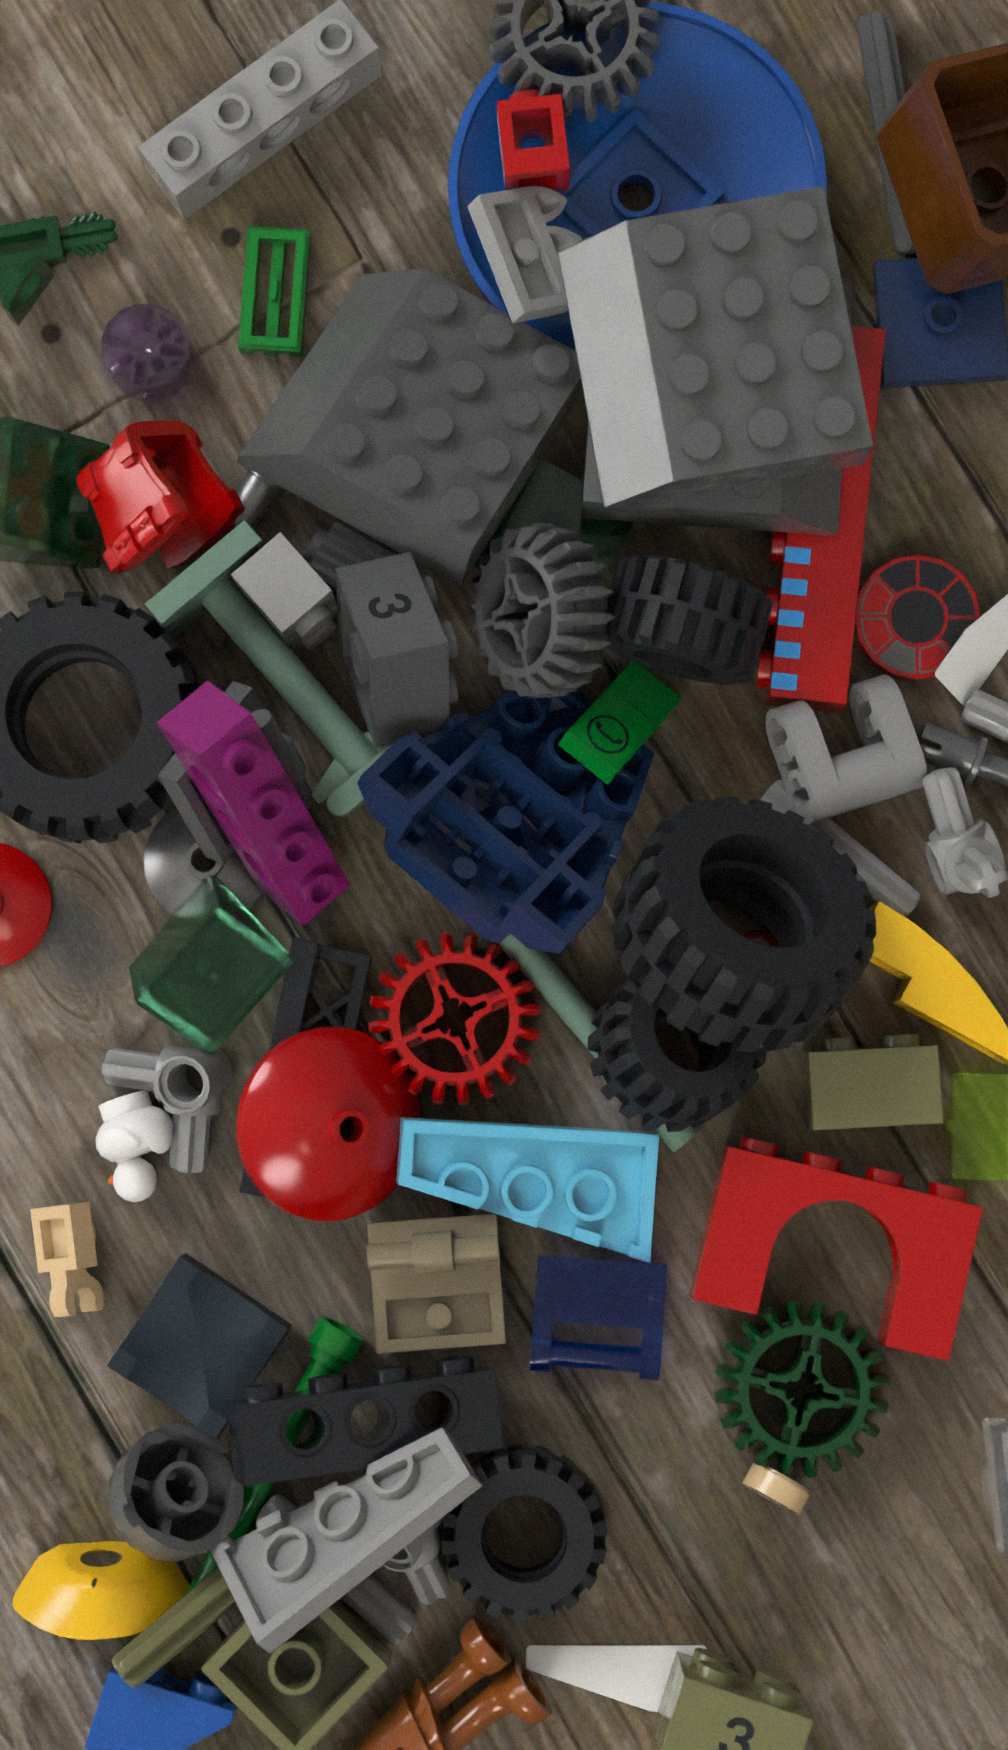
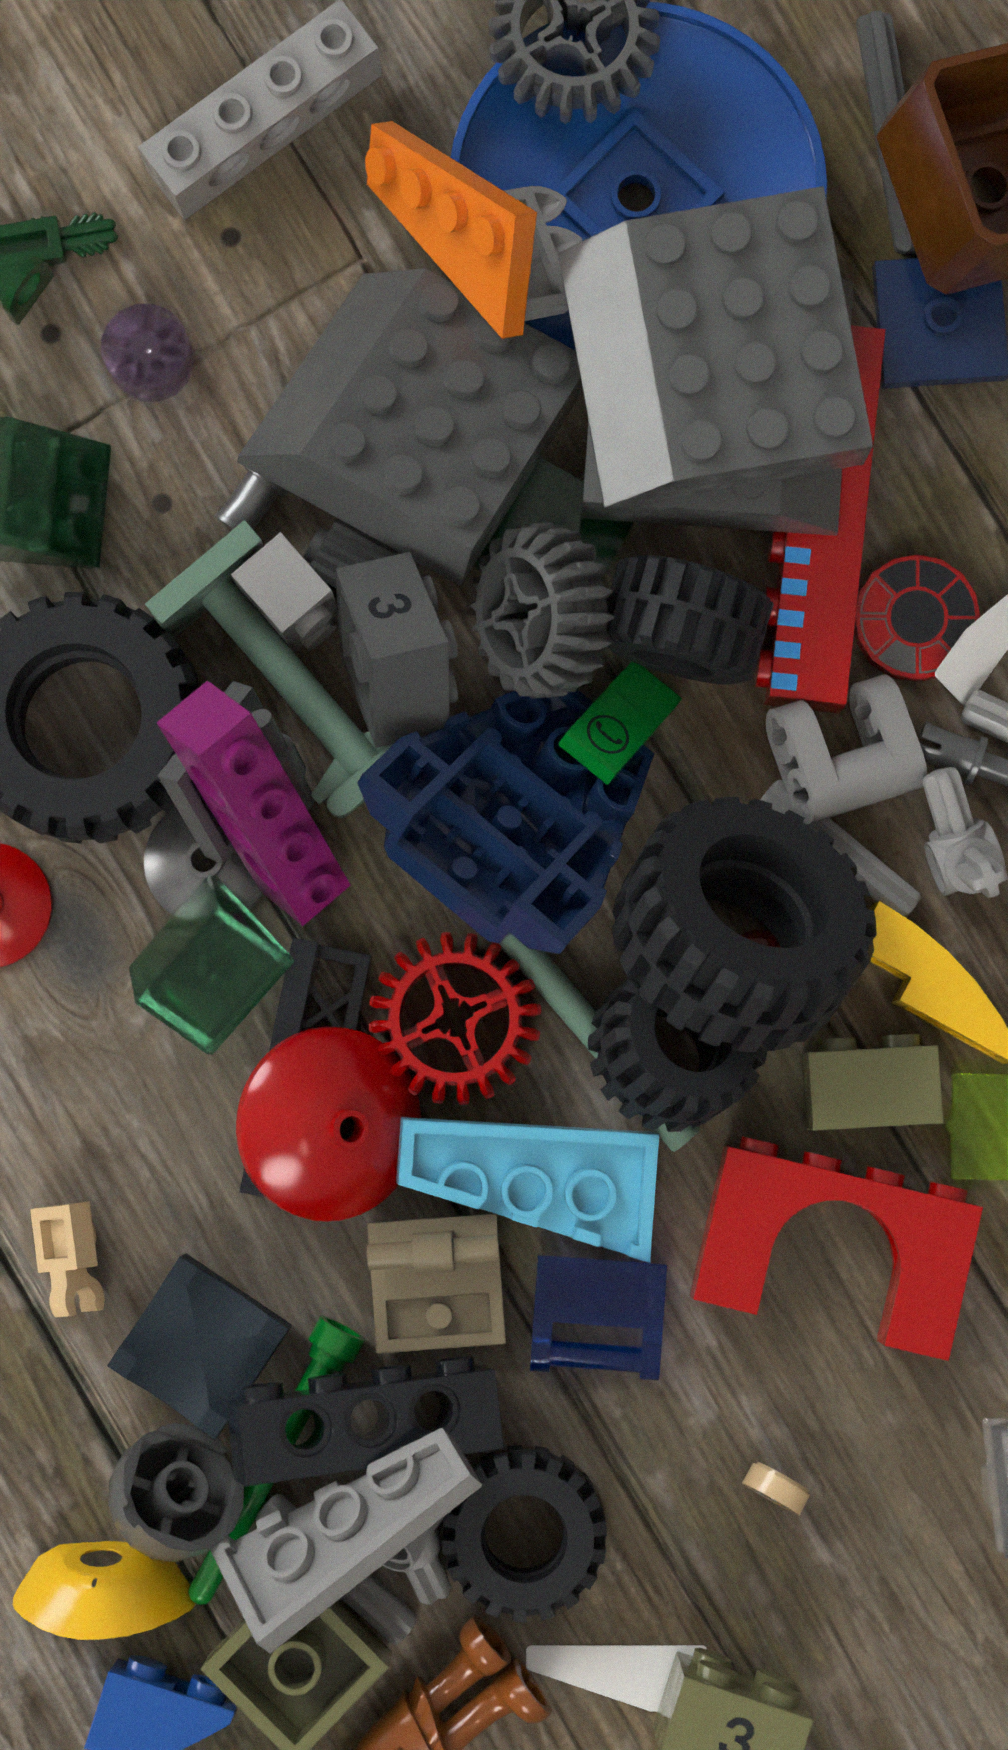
(127, 1132): white animal -> none
(157, 494): red piece -> none
(168, 1080): light grey axle -> none
(174, 1630): olive axle -> none
(271, 342): green tile -> none
(460, 220): none -> orange wing
(539, 118): red brick -> none
(797, 1419): dark green gear -> none

